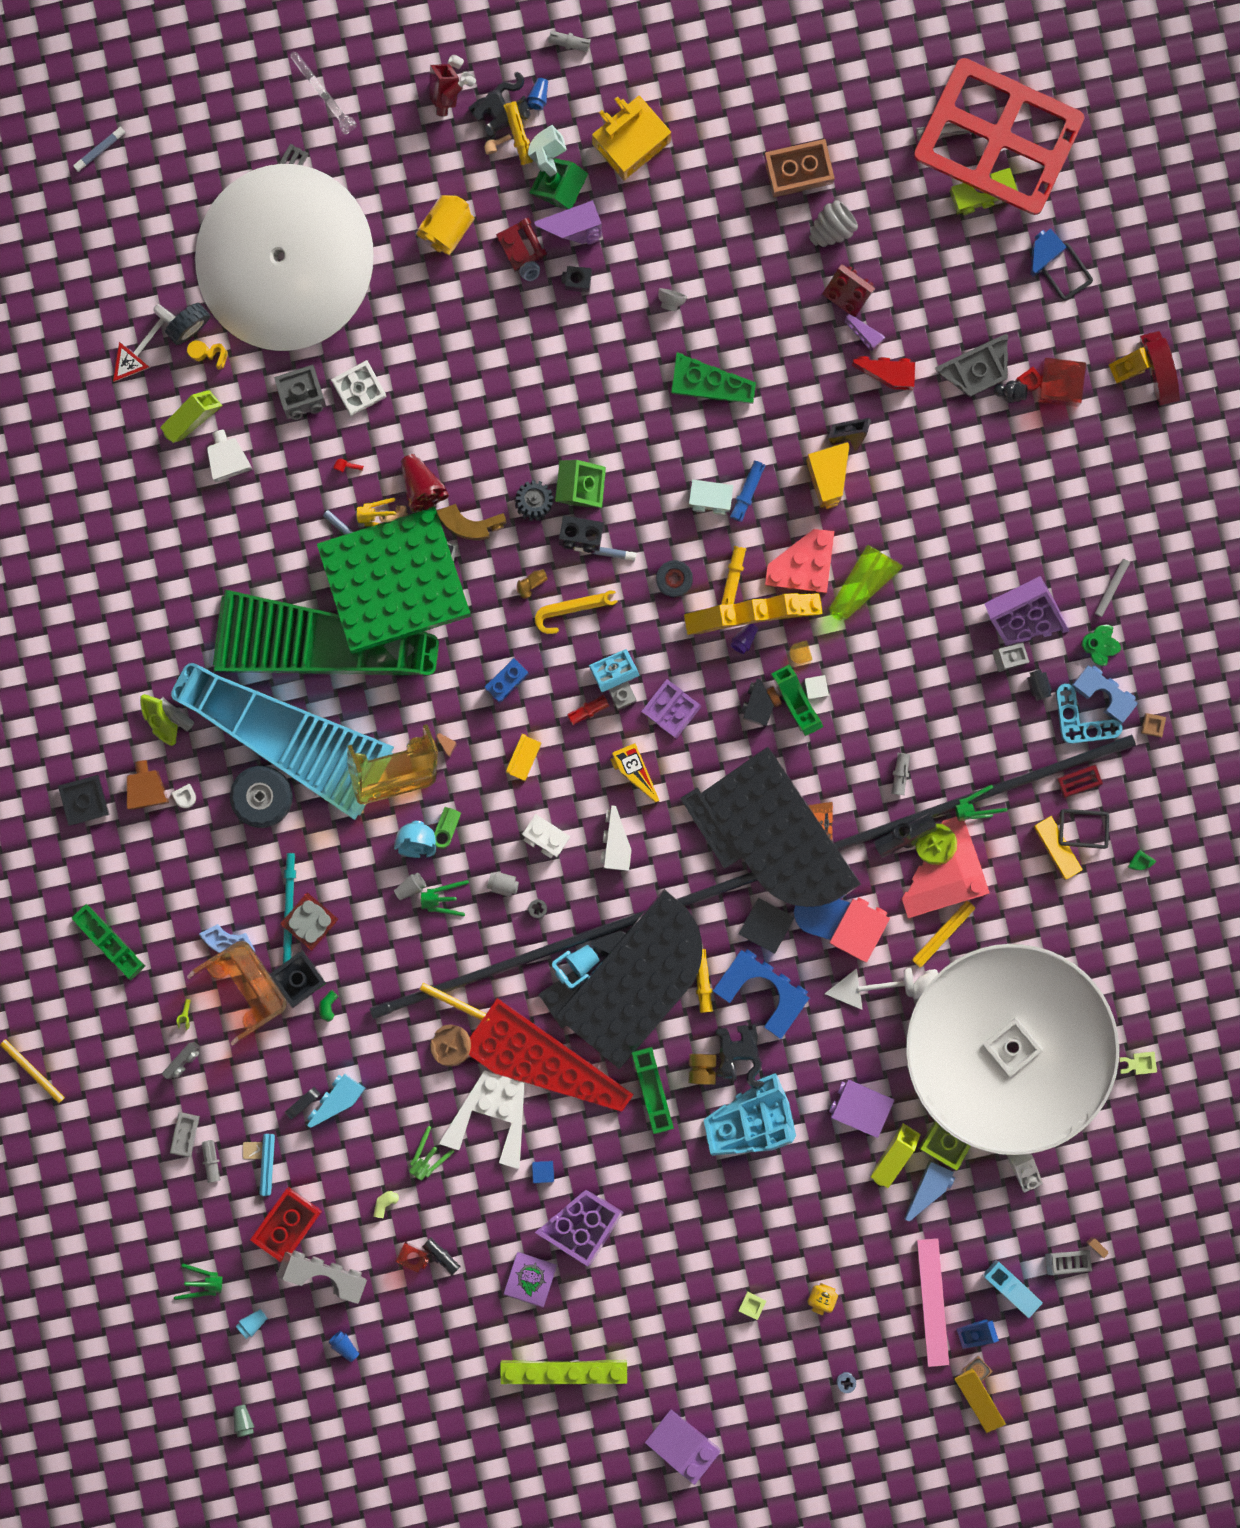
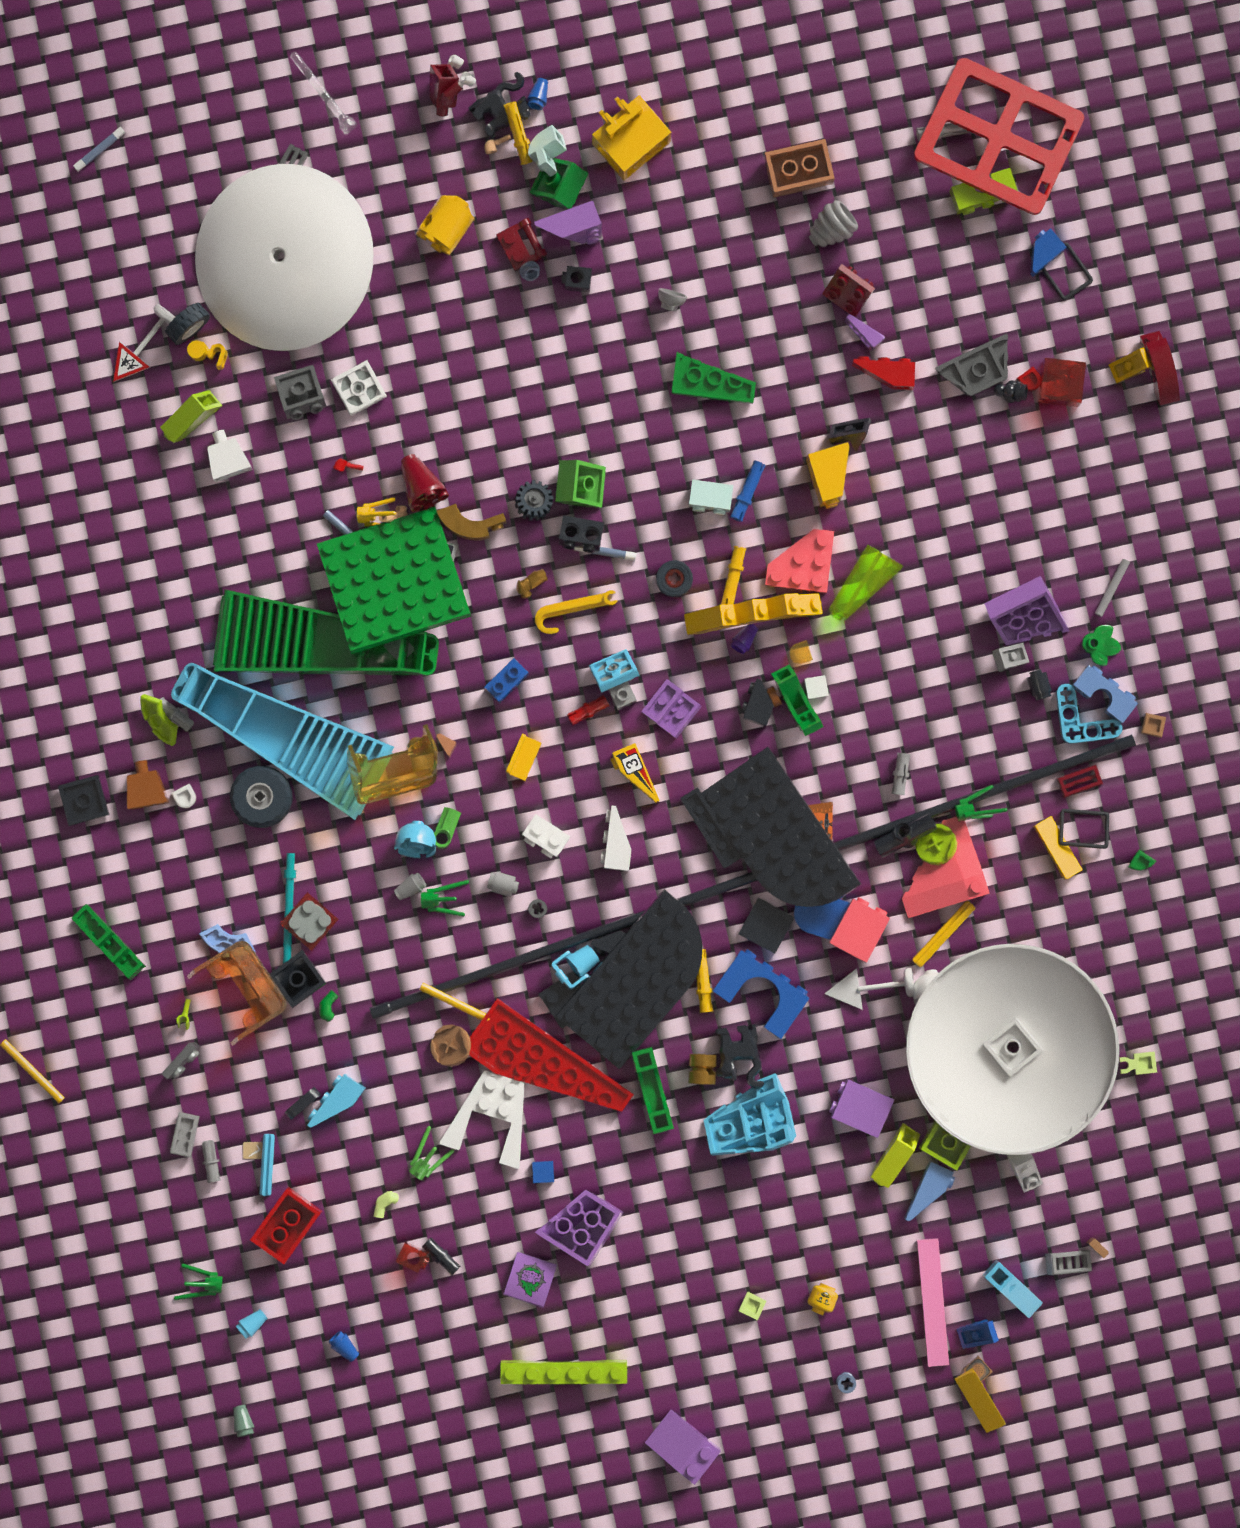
(298, 1270): light grey arch -> none
(569, 41): light grey pin -> none

